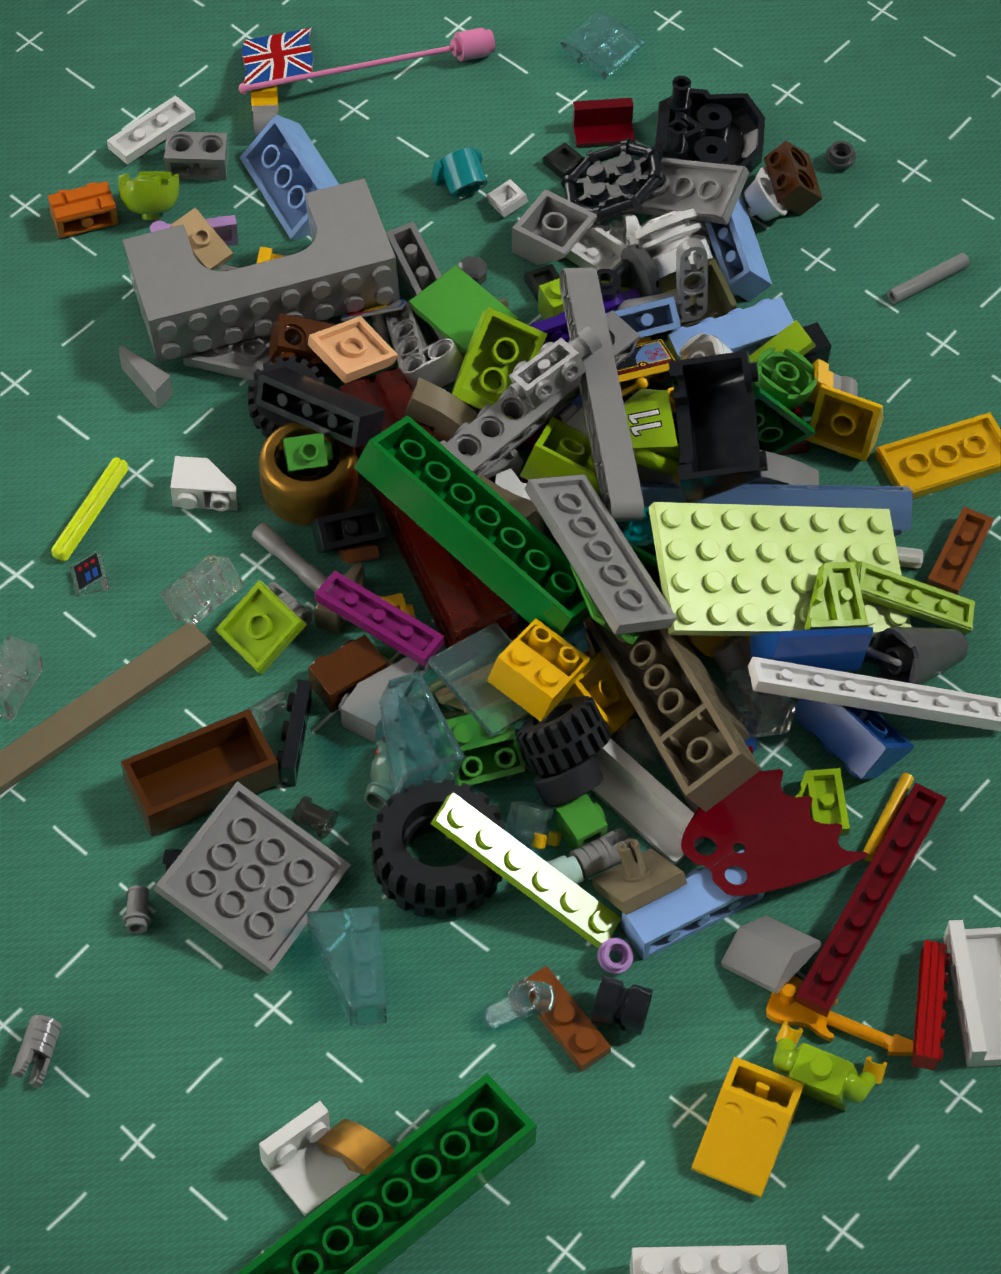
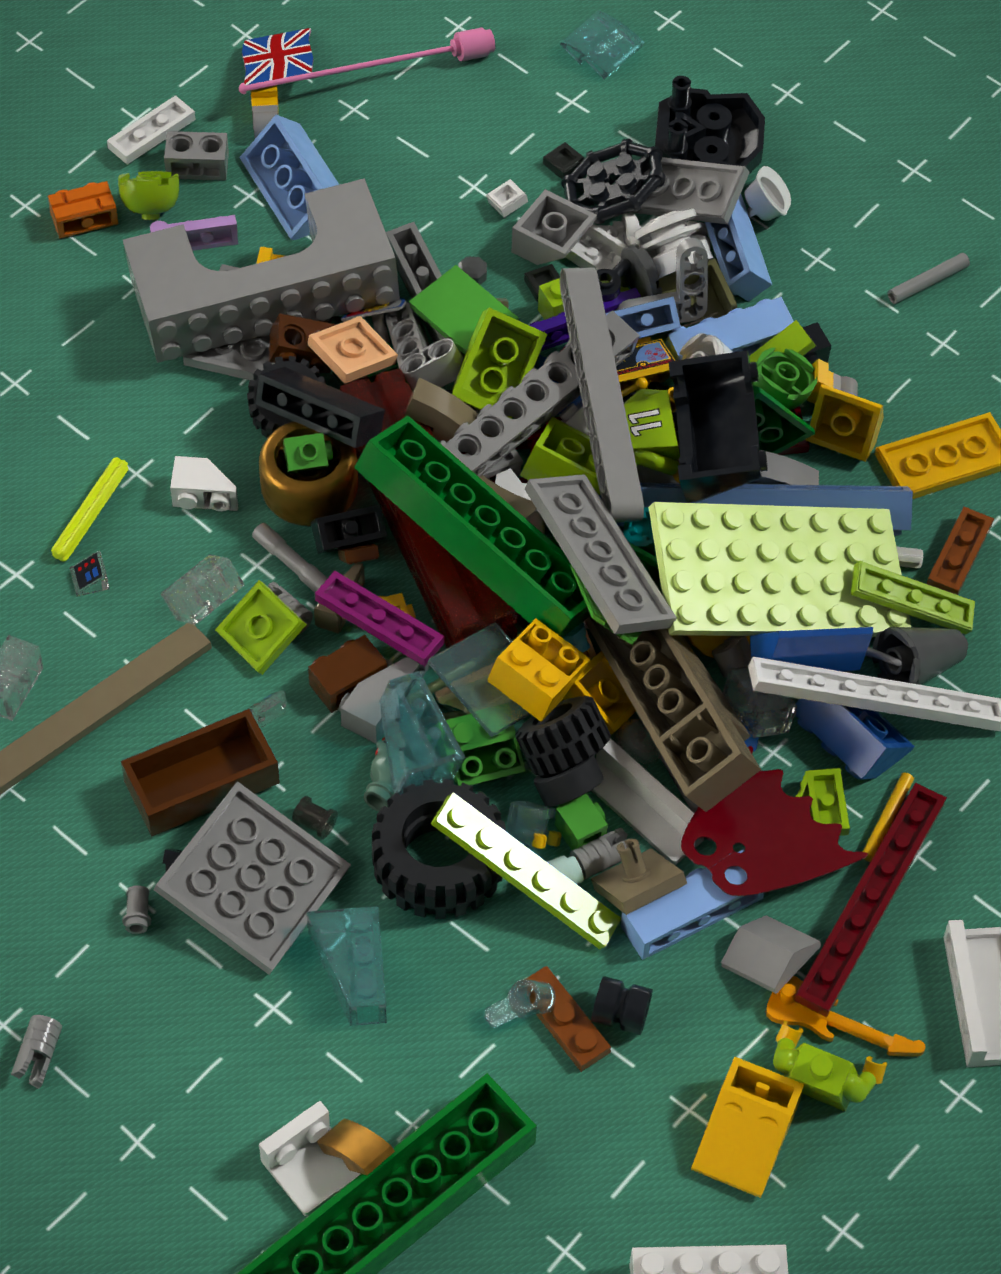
(148, 378): light grey slope -> none
(204, 241): tan plate -> none
(294, 732): black plate -> none
(460, 172): teal piece -> none
(553, 368): light grey brick -> none
(602, 122): dark red panel -> none
(624, 951): lavender plate -> none
(793, 178): reddish brown brick -> none
(836, 598): lime wing -> none
(841, 155): dark grey plate -> none
(929, 1005): red piece -> none

